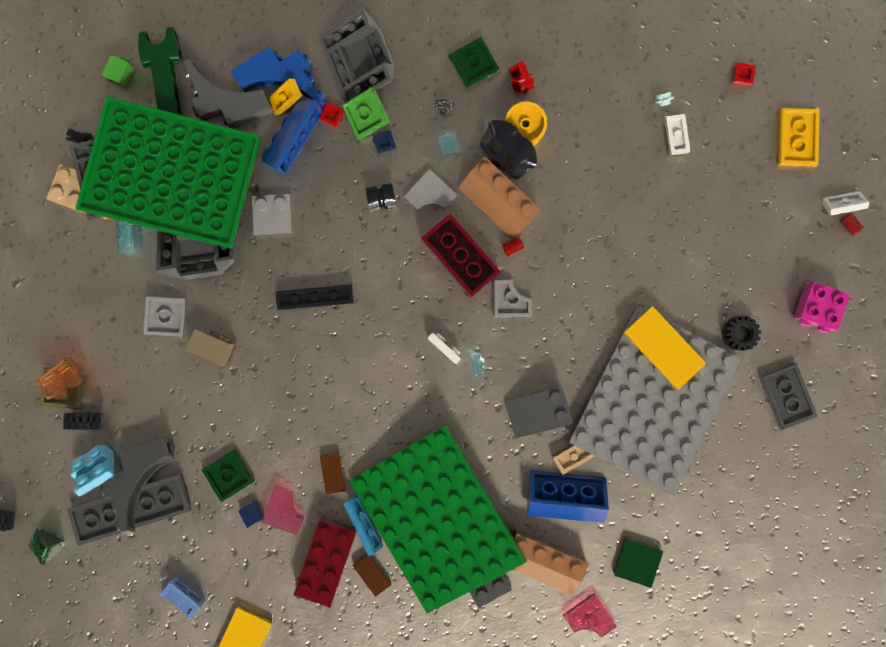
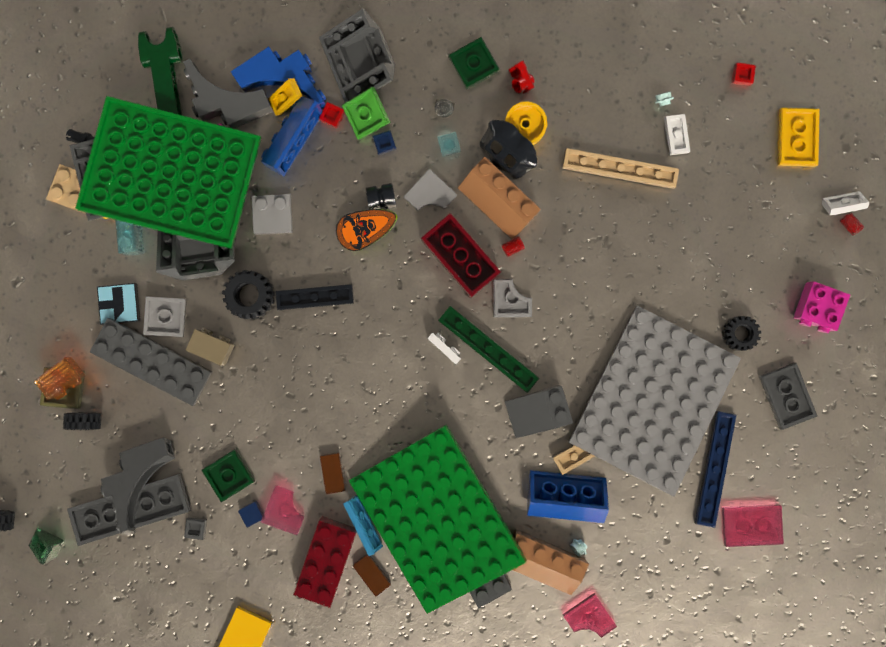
(92, 468): medium azure plate -> none
(118, 70): bright green brick -> none
(118, 303): none -> tile
(150, 361): none -> dark grey plate
(182, 597): medium blue hinge -> none
(195, 528): none -> dark grey tile
(233, 289): none -> black tyre
(364, 228): none -> shield
(478, 365): clear light blue plate -> none
(488, 349): none -> dark green plate
(578, 547): none -> light aqua plate
(620, 168): none -> tan plate
(638, 563): dark green tile -> none
(664, 348): yellow tile -> none
(715, 469): none -> dark blue tile
(752, 525): none -> clear pink tile

